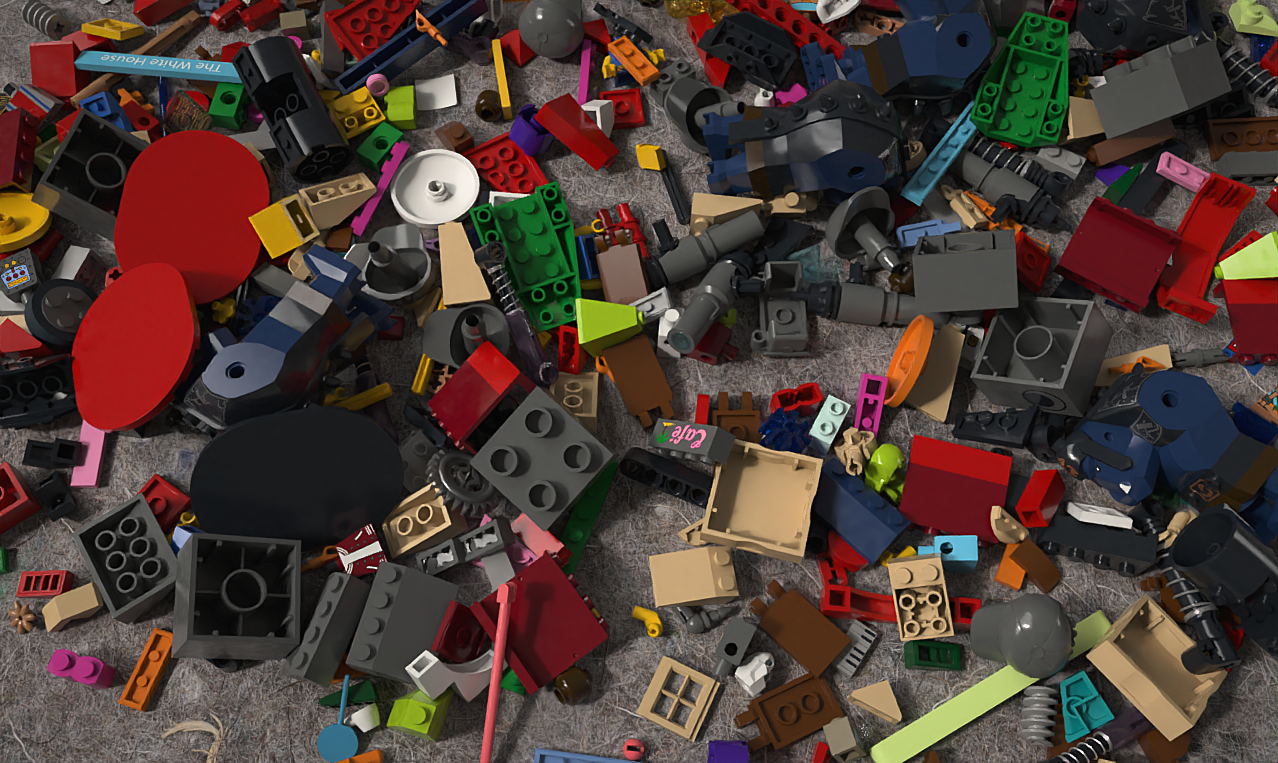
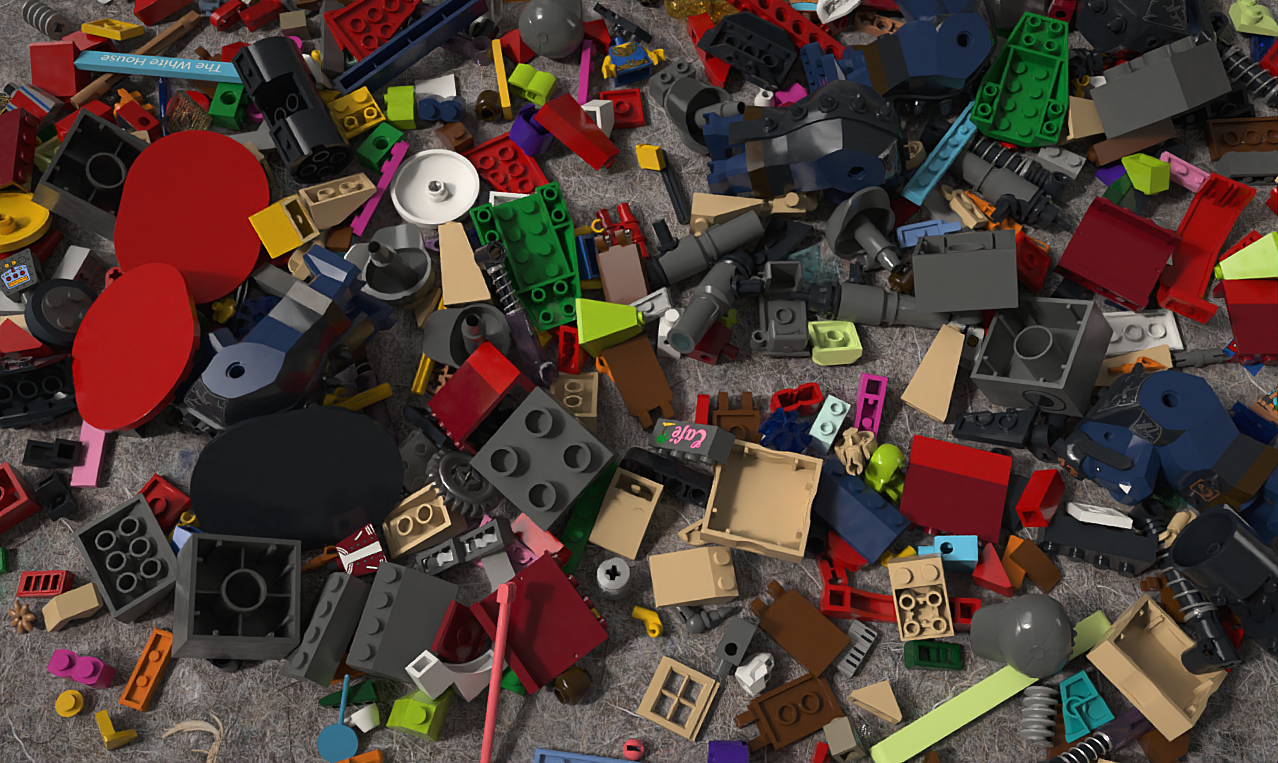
(69, 703): none -> yellow plate
(108, 108): blue slope -> none
(111, 739): none -> yellow tile
(377, 85): bright pink tile -> none
(395, 332): dark red tile -> none
(428, 27): orange hand -> none
(435, 107): none -> dark blue brick
(532, 84): none -> lime brick
(610, 569): none -> light grey piece
(626, 513): none -> tan slope
(634, 61): orange tile -> none
(834, 342): none -> yellowish green slope
(909, 360): orange dish -> none
(991, 574): none -> red slope
(1006, 527): tan tile -> none
(1142, 331): none -> white tile
(1147, 173): none -> lime slope

